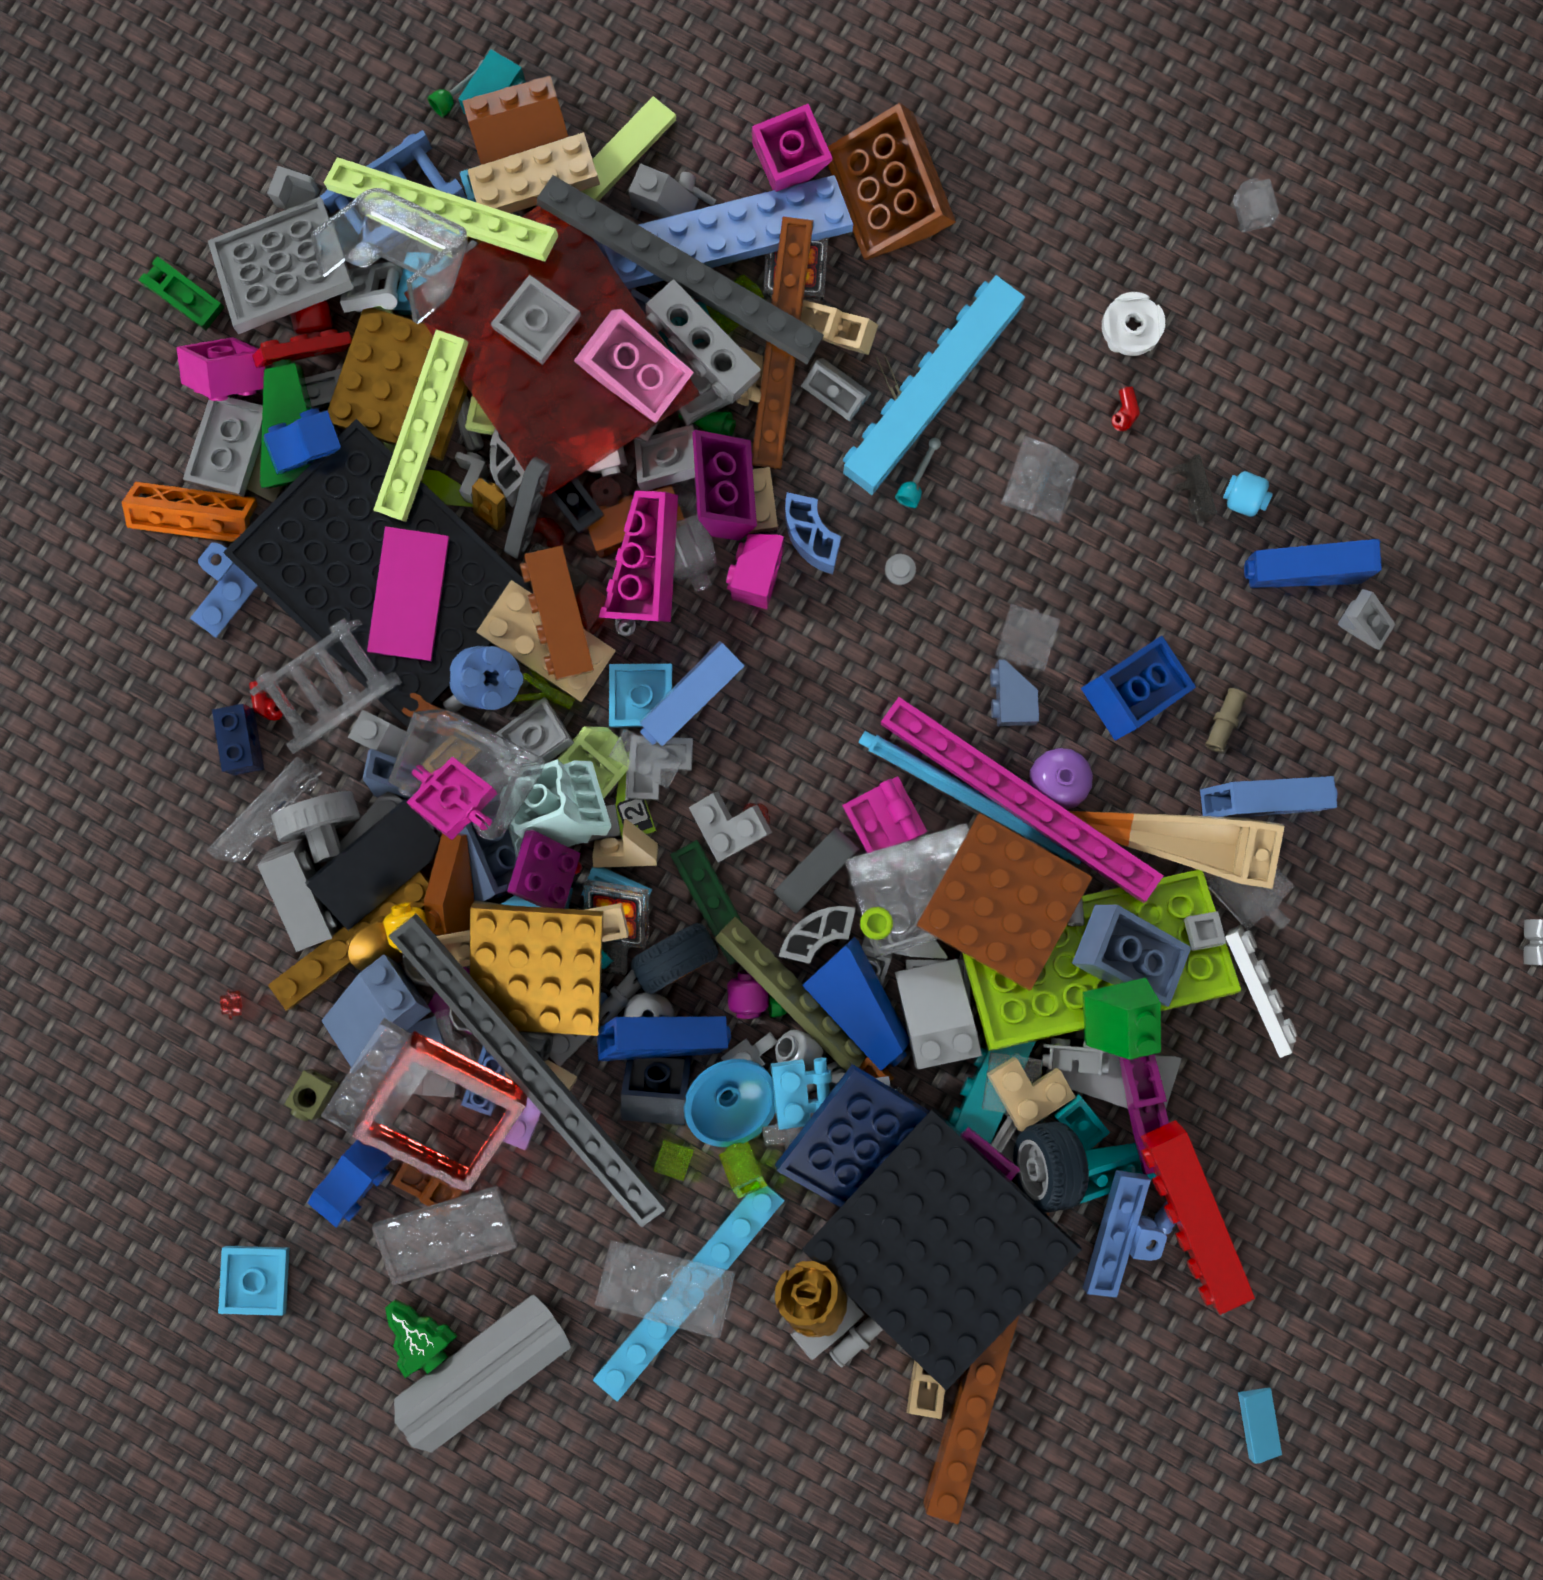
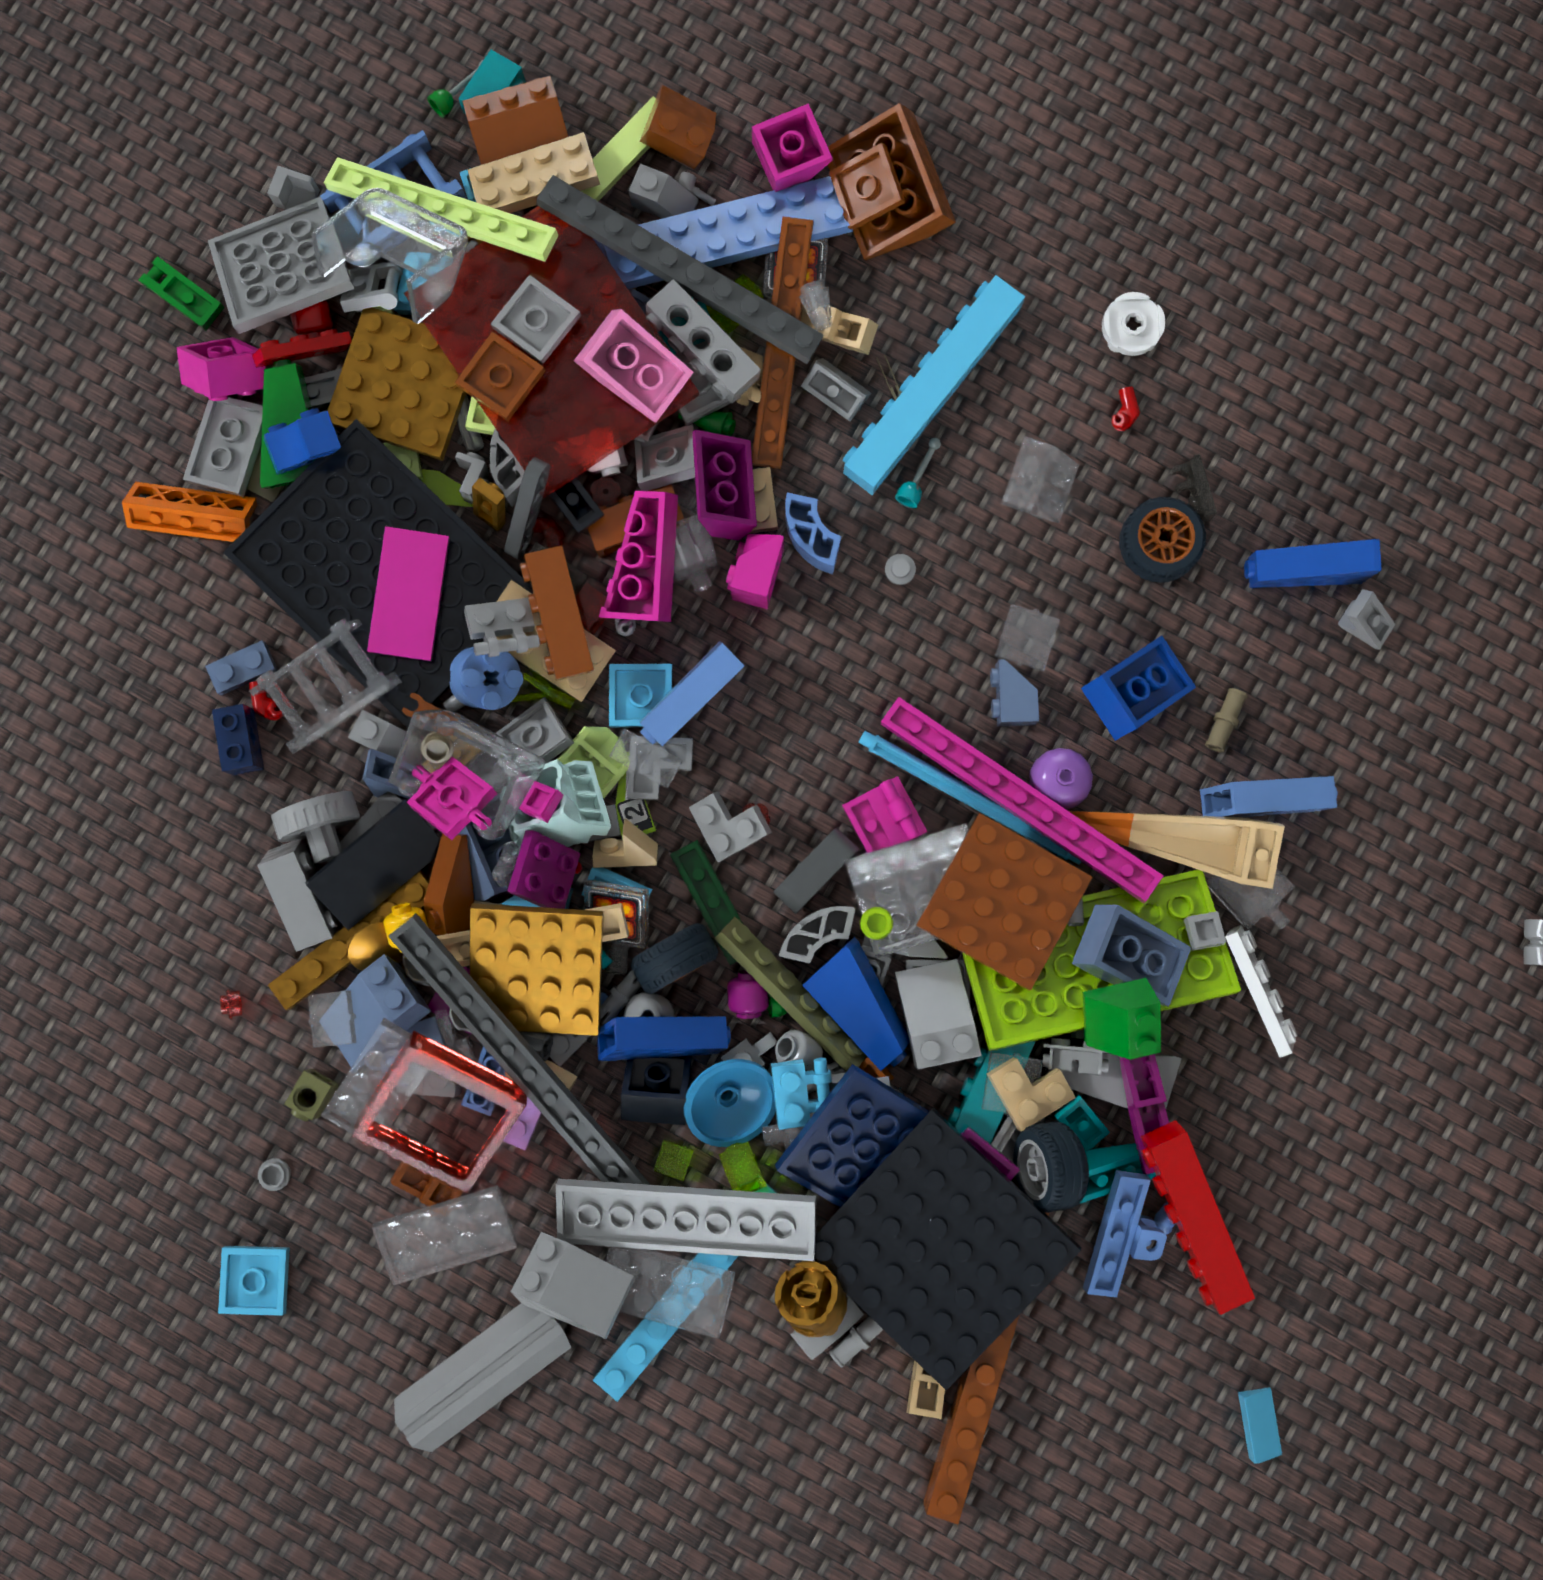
(228, 594): medium blue plate -> none
(241, 667): none -> sand blue plate
(256, 820): clear plate -> none
(274, 1174): none -> light grey plate
(332, 1019): none -> clear piece
(349, 1182): blue brick -> none
(418, 1338): green rock -> none
(421, 425): yellowish green plate -> none
(437, 747): none -> dark tan plate
(500, 376): none -> dark orange plate
(501, 619): none -> light grey plate
(505, 864): none -> clear arm
(541, 801): none -> dark pink tile
(572, 1285): none -> light grey slope
(679, 127): none -> dark orange slope
(686, 1219): none -> light grey plate
(816, 302): none -> clear cone
(867, 186): none -> plate
(1157, 520): none -> wheel
(1247, 494): medium azure head -> none
(1255, 204): clear brick -> none

